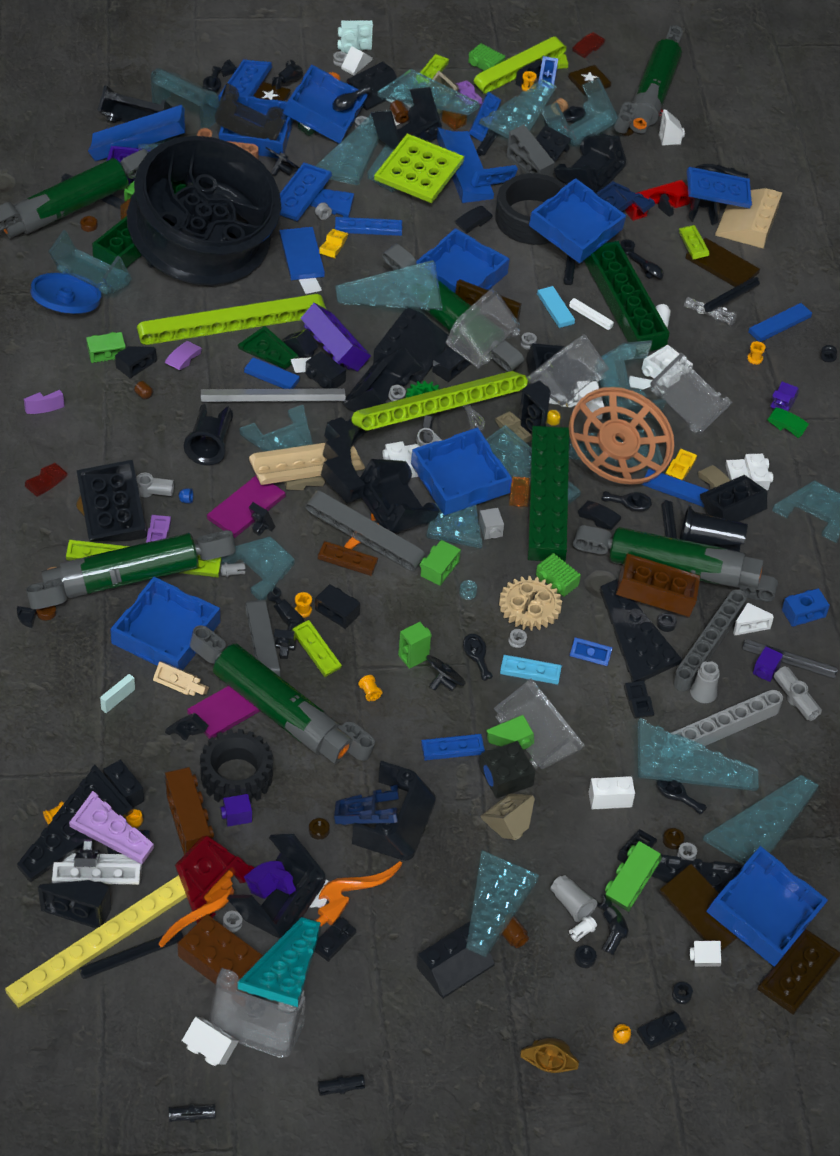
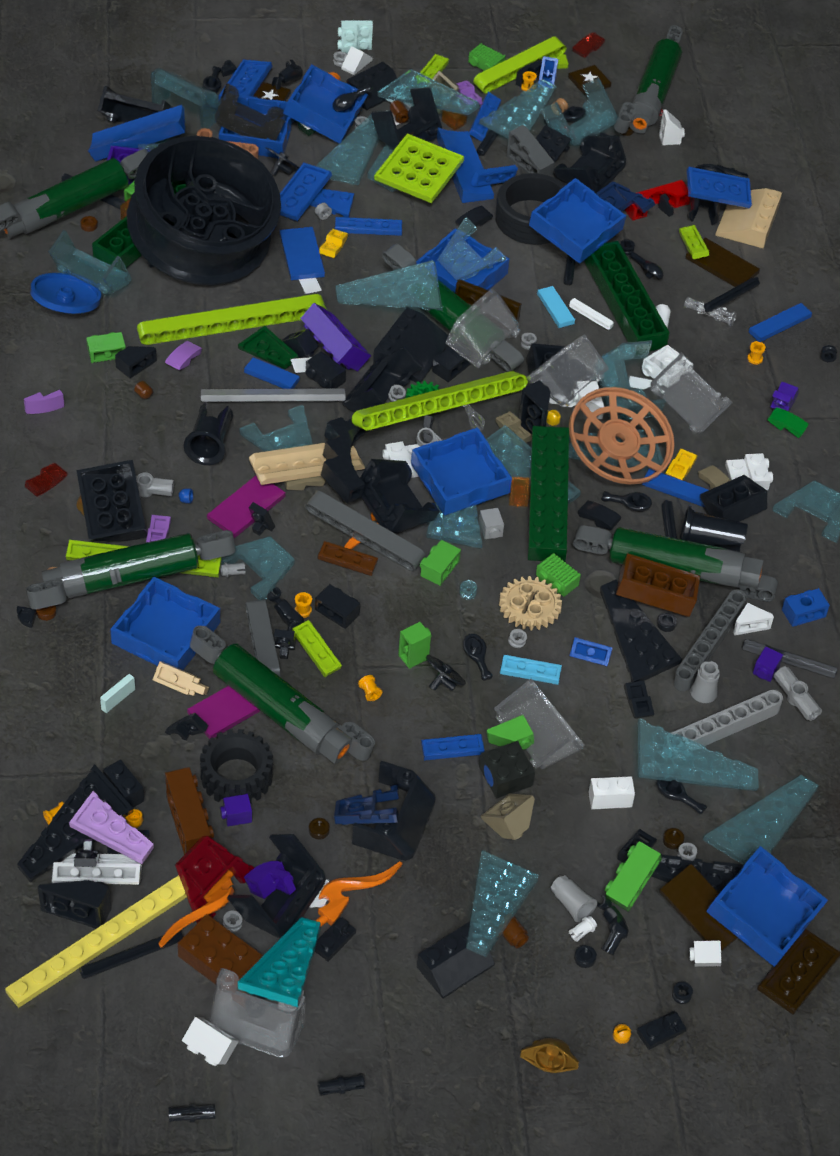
(461, 259): none -> clear light blue wing

